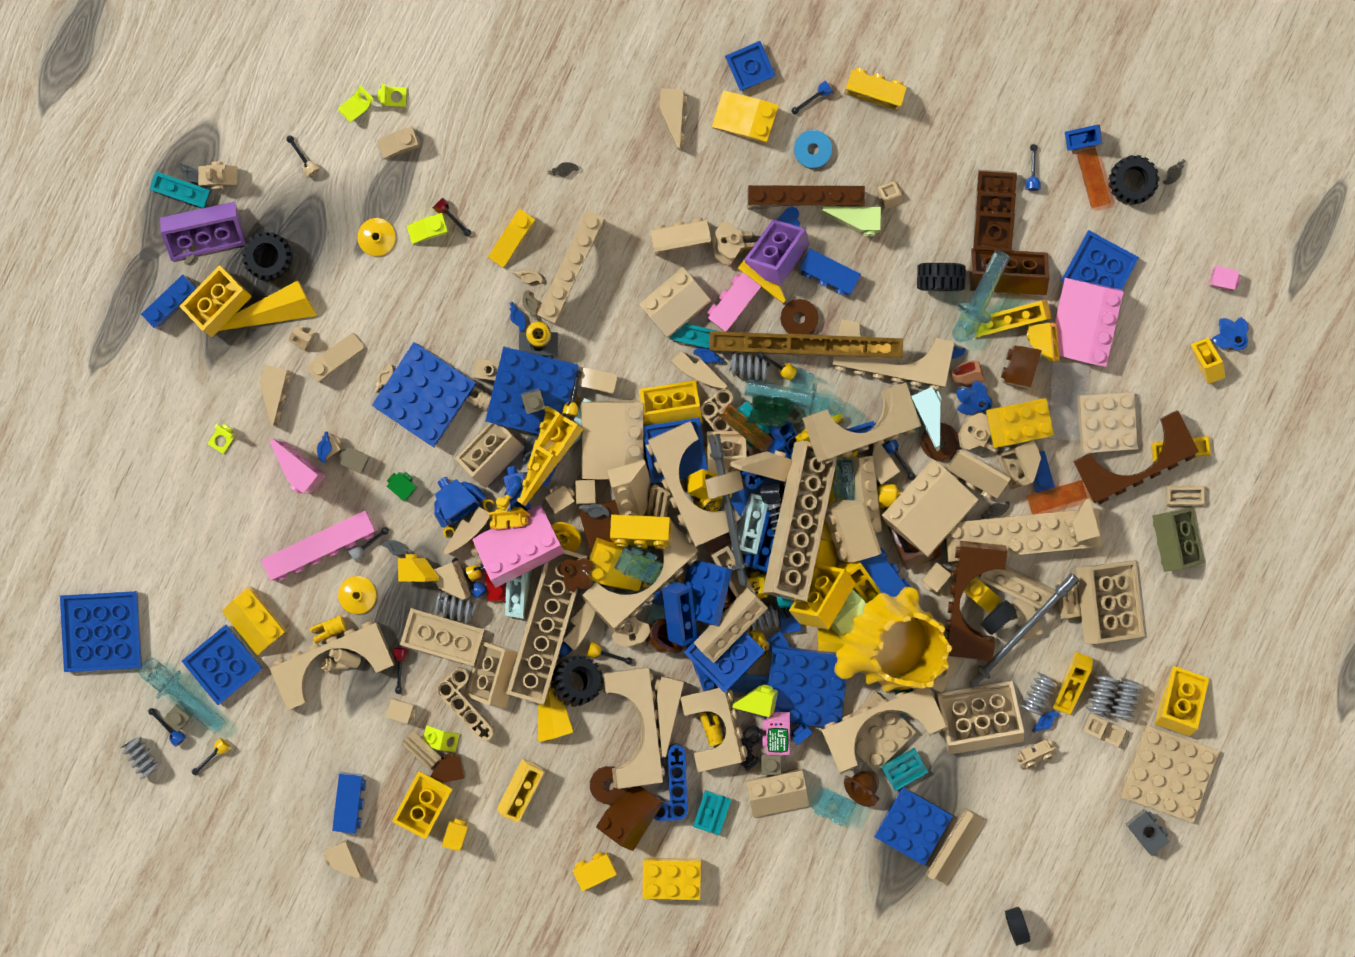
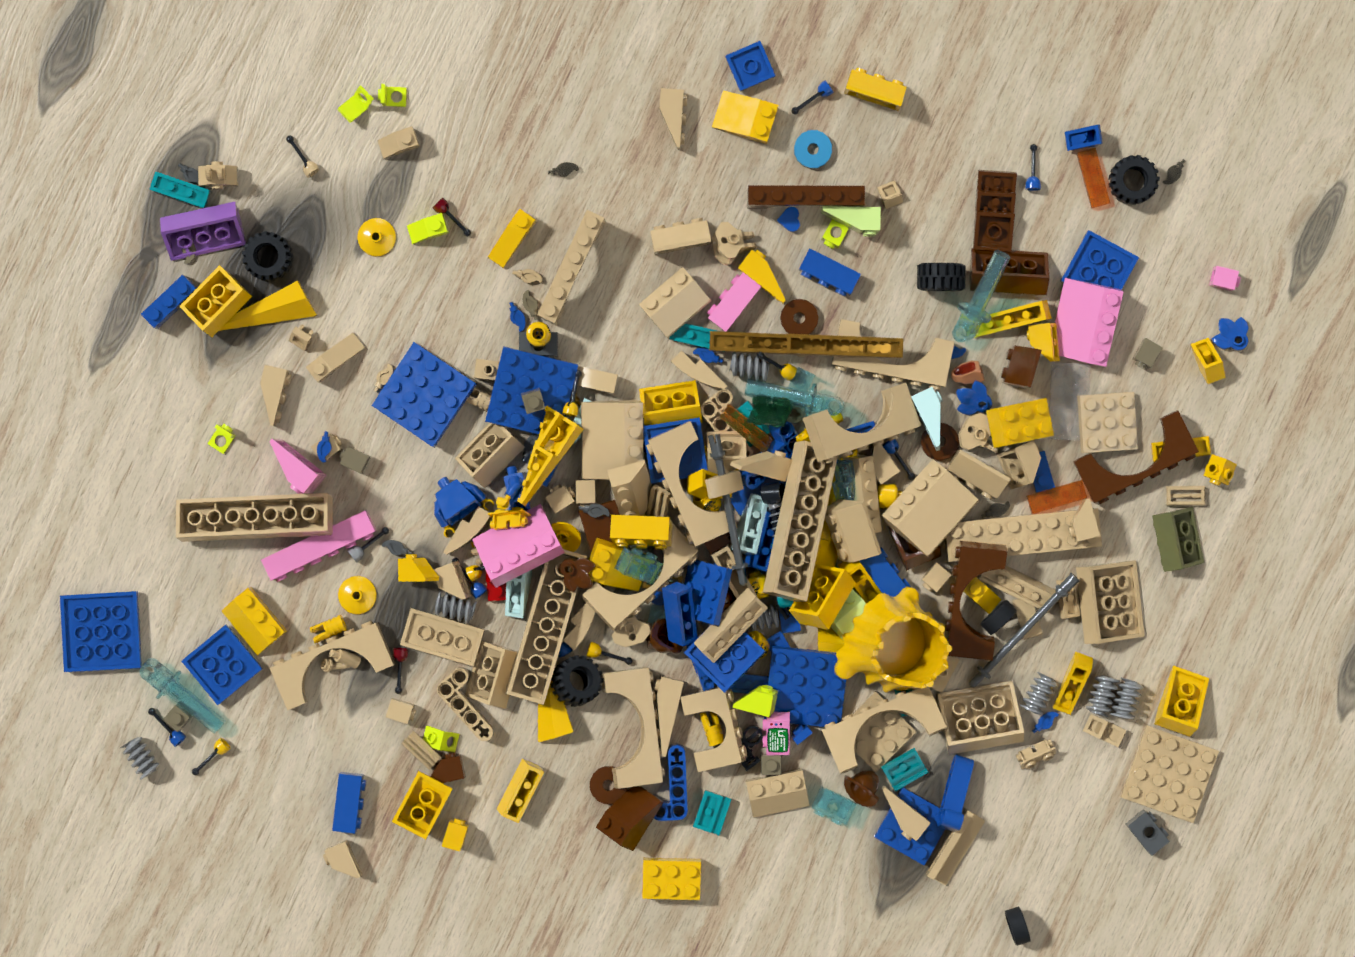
(254, 517): none -> tan brick
(401, 485): green brick -> none
(594, 871): yellow brick -> none
(777, 251): medium lavender slope -> none
(830, 241): none -> neon yellow bracket
(909, 819): none -> tan slope
(950, 812): none -> blue beam
(1147, 354): none -> dark tan brick
(1219, 470): none -> yellow brick

